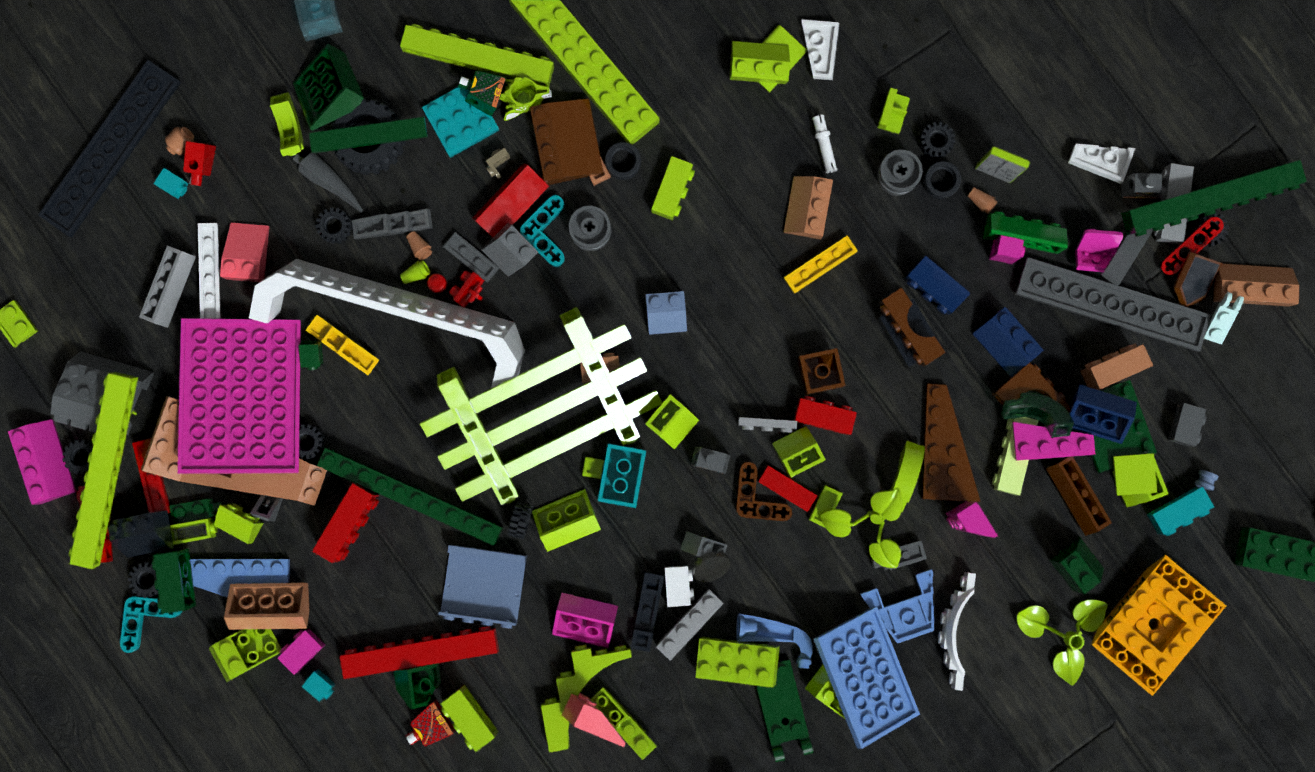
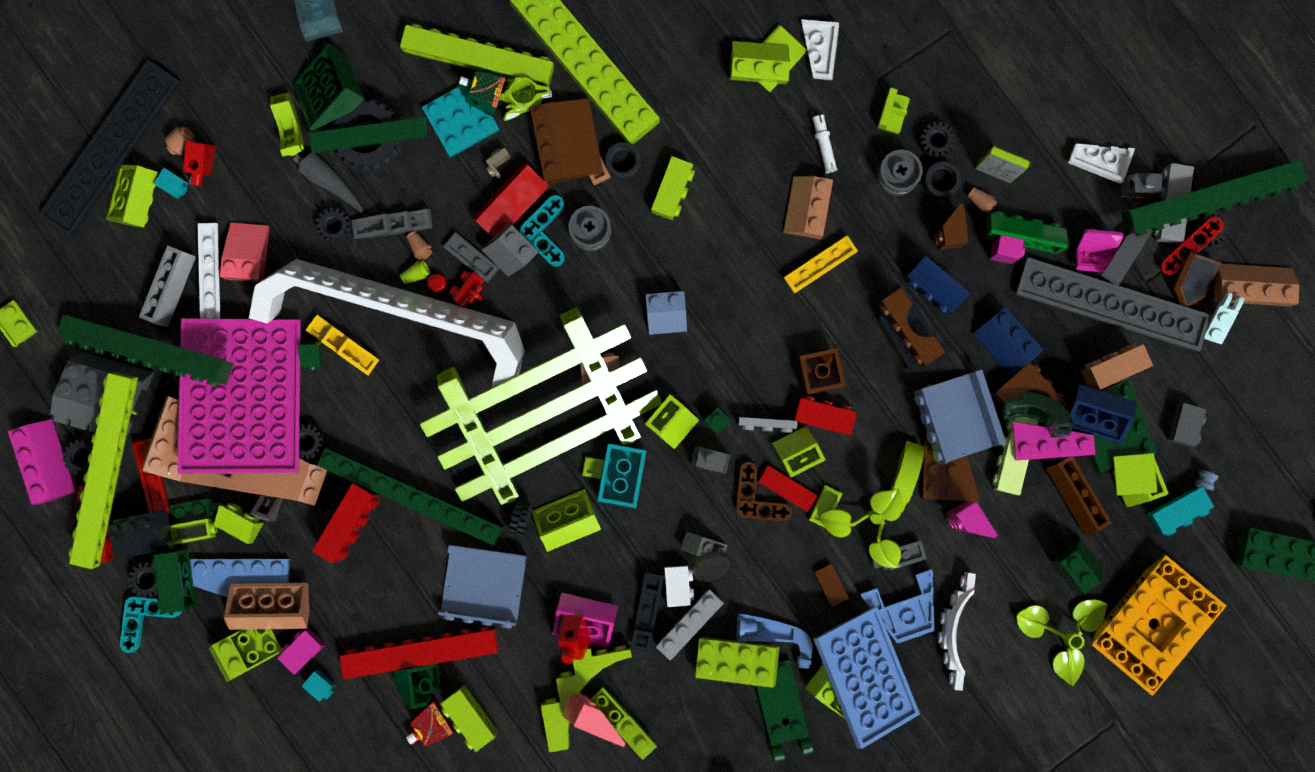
(132, 195): none -> lime slope
(148, 351): none -> dark green brick
(573, 638): none -> red torso
(717, 421): none -> dark green brick
(831, 585): none -> reddish brown tile
(953, 231): none -> reddish brown slope
(959, 417): none -> sand blue panel

